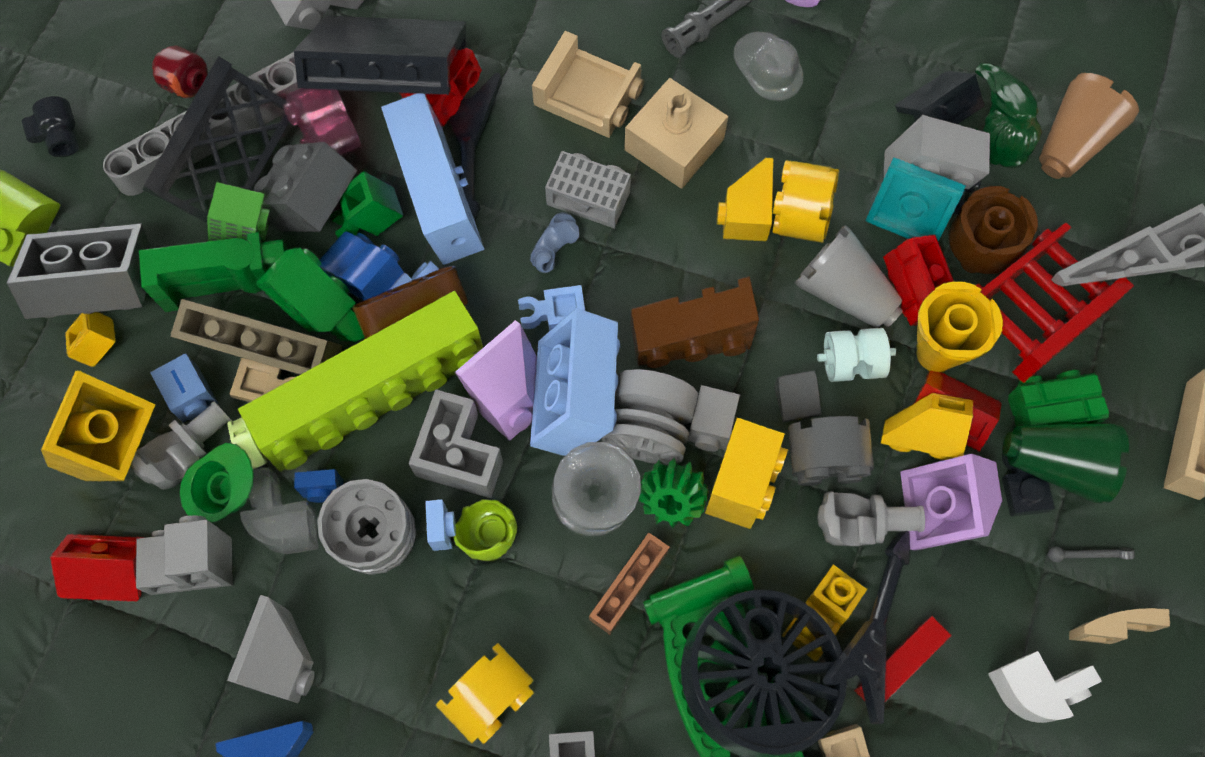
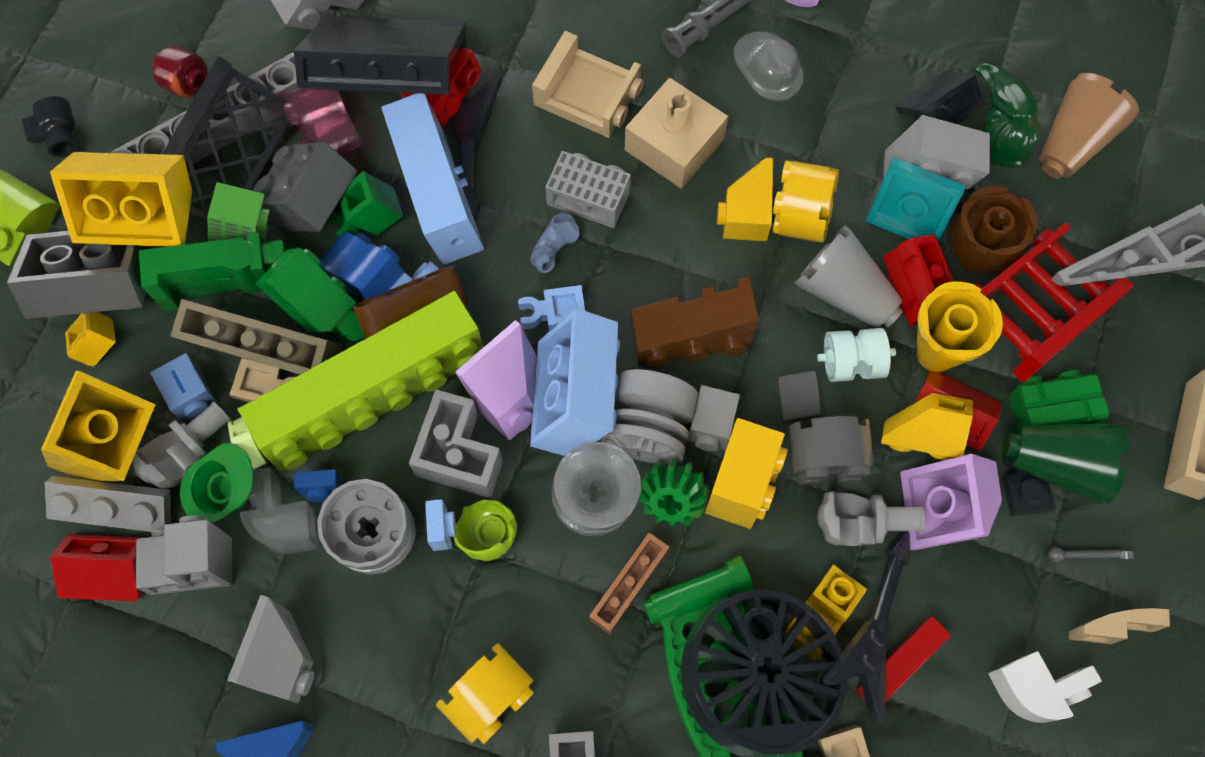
(107, 504): none -> light grey plate
(124, 198): none -> yellow slope

